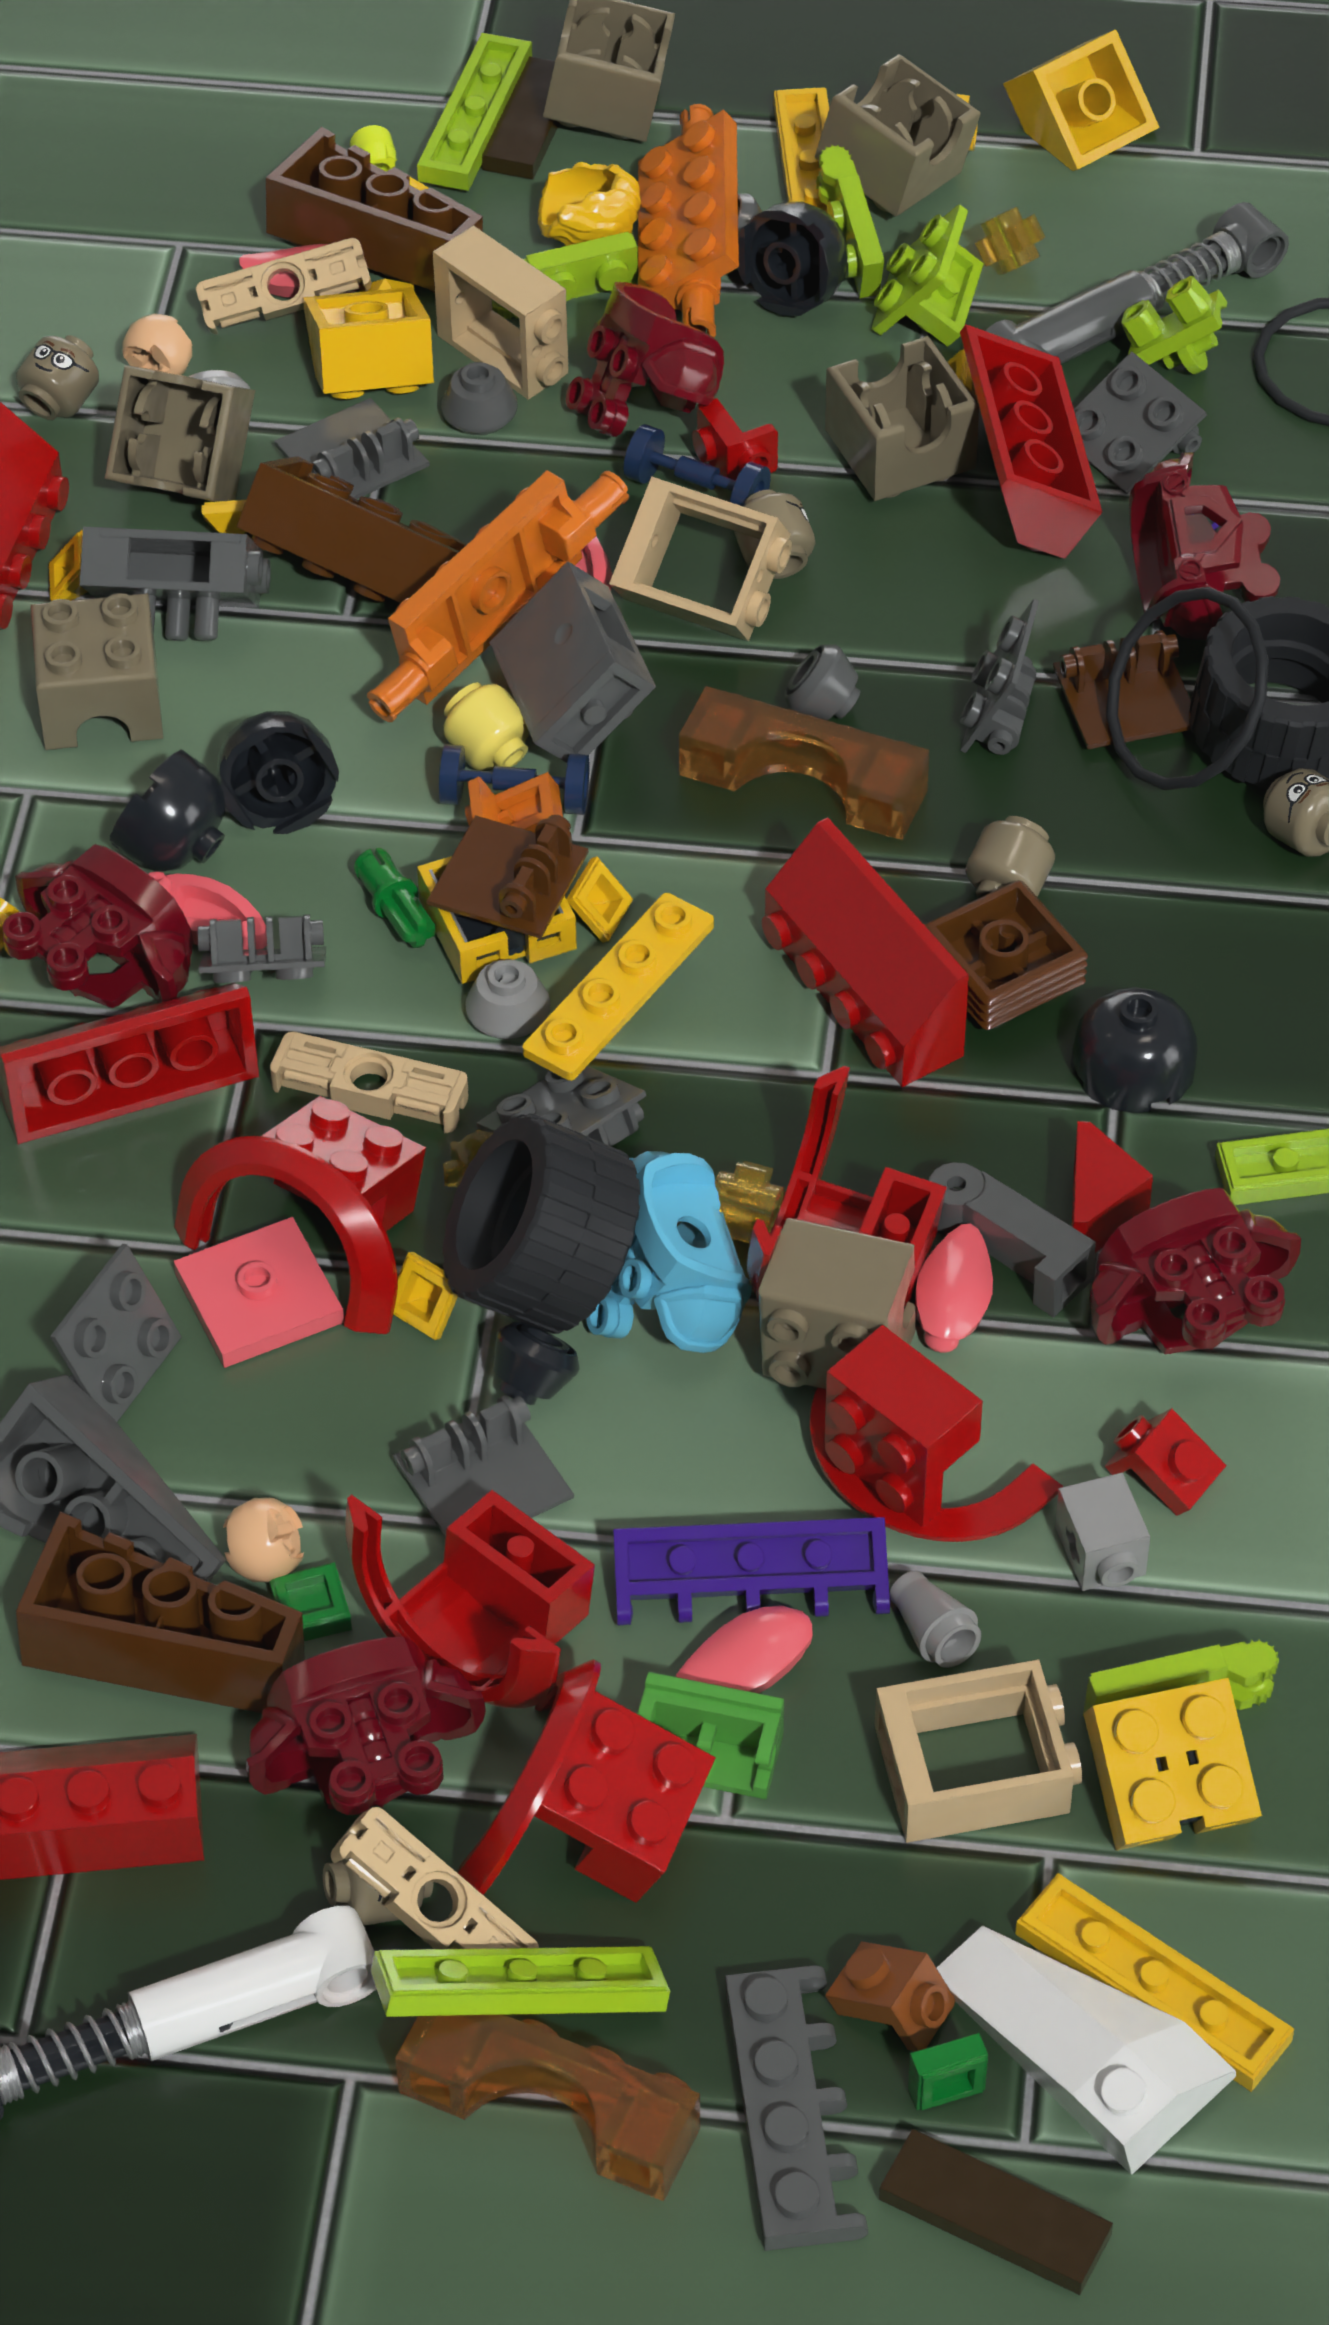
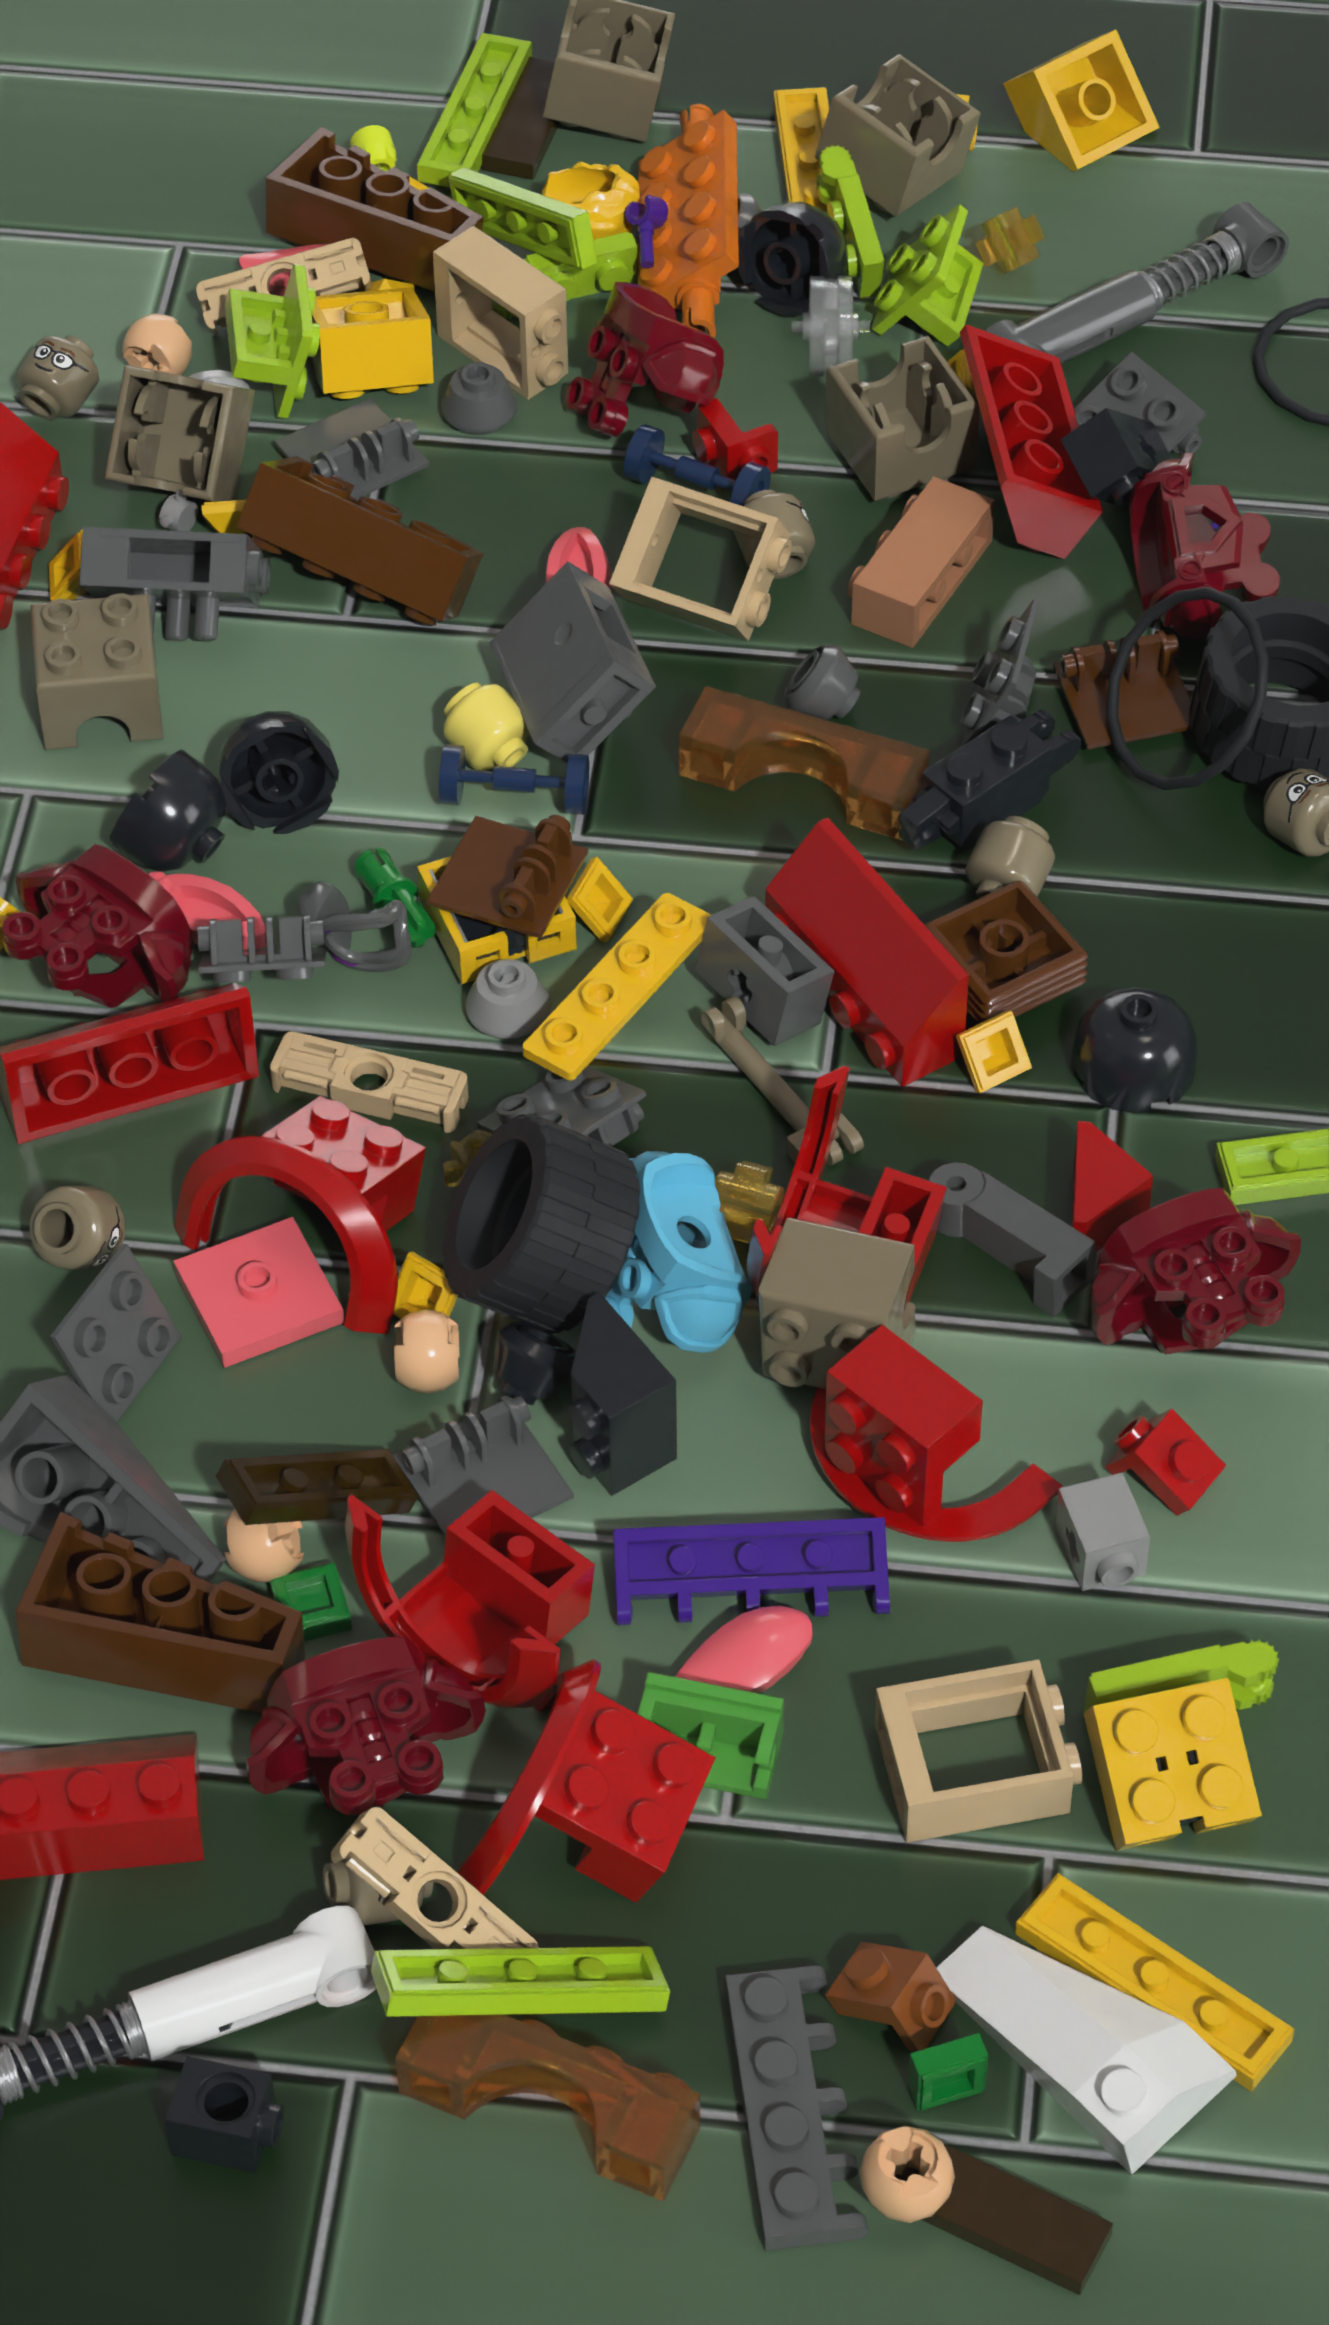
(77, 1227): none -> dark tan head
(178, 513): none -> light grey piece
(210, 2089): none -> black brick
(273, 337): none -> lime bracket
(314, 1485): none -> dark brown tile
(328, 904): none -> dark grey piece
(426, 1351): none -> light nougat piece
(488, 584): orange plate -> none
(517, 806): orange bracket -> none
(527, 218): none -> lime tile
(619, 1403): none -> black slope
(647, 220): none -> dark purple hand
(727, 1031): none -> dark tan hinge
(765, 966): none -> dark grey brick
(830, 323): none -> clear wheel
(892, 2155): none -> light nougat piece
(921, 561): none -> nougat brick
(938, 1622): light grey cone -> none
(954, 1288): coral arm -> none
(987, 781): none -> black hinge
(993, 1051): none -> yellow slope
(1114, 454): none -> black brick
(1181, 335): lime hips -> none

